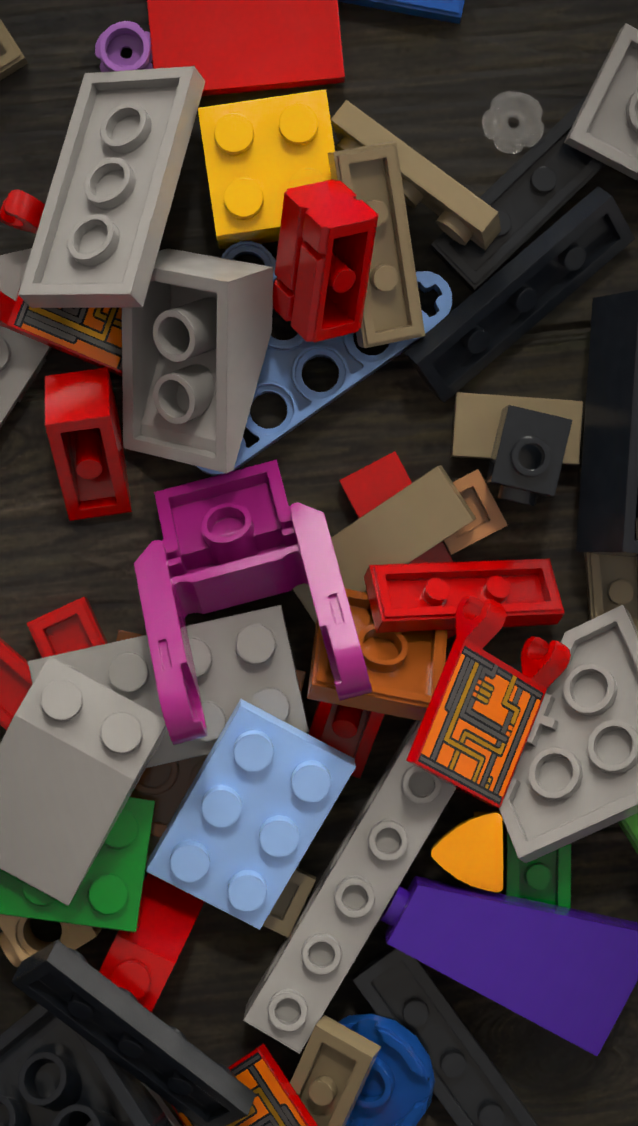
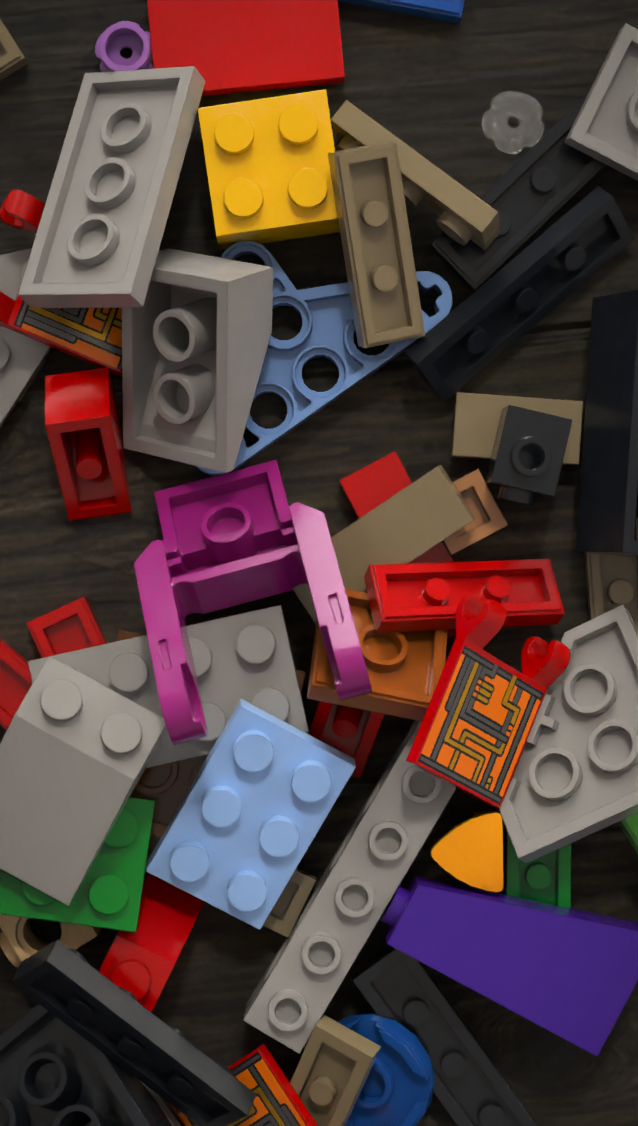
(323, 260): red brick -> none

